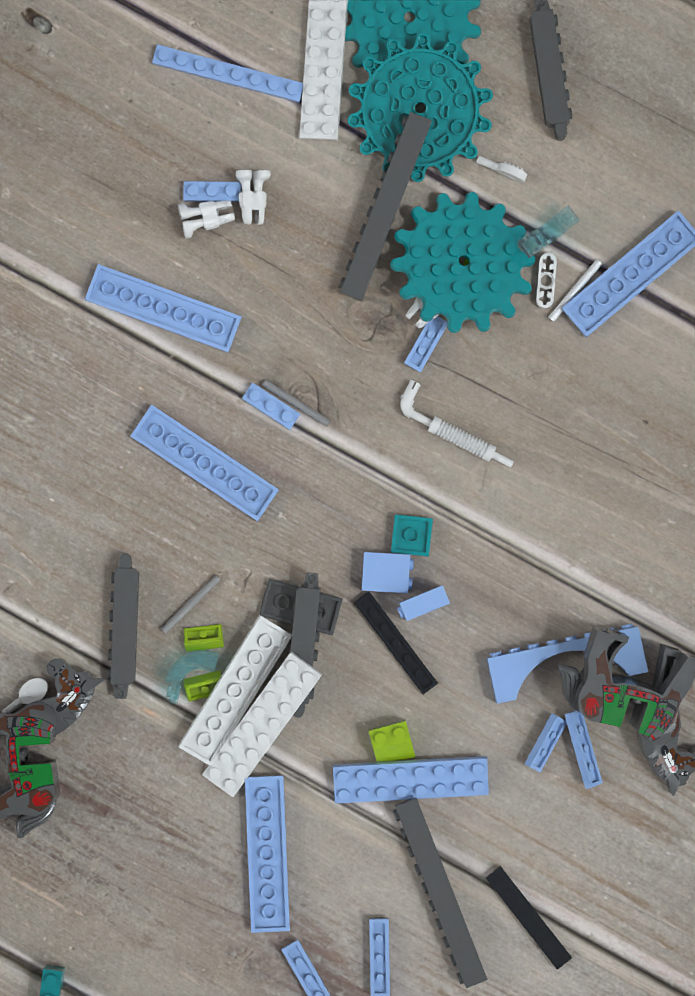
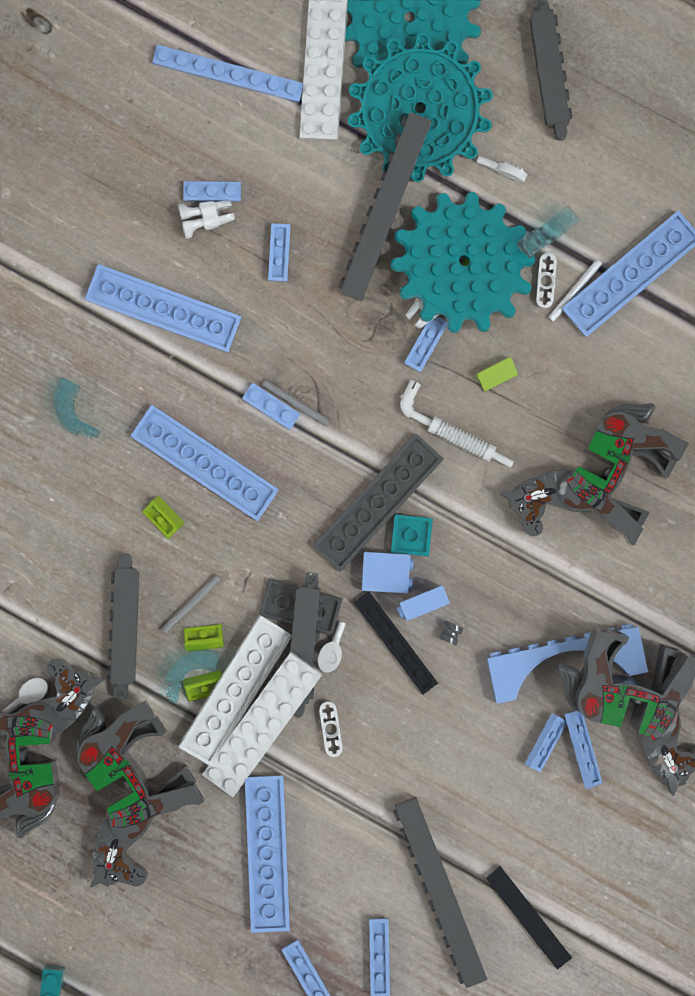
(64, 406): none -> clear light blue arch
(105, 759): none -> dark grey animal
(163, 517): none -> lime slope
(252, 200): white piece -> none
(279, 252): none -> light blue plate
(328, 743): none -> white beam
(331, 653): none -> white piece
(378, 502): none -> dark grey plate
(392, 742): lime slope -> none
(410, 779): light blue plate -> none
(451, 632): none -> dark grey wheel
(497, 374): none -> lime slope
(614, 442): none -> dark grey animal

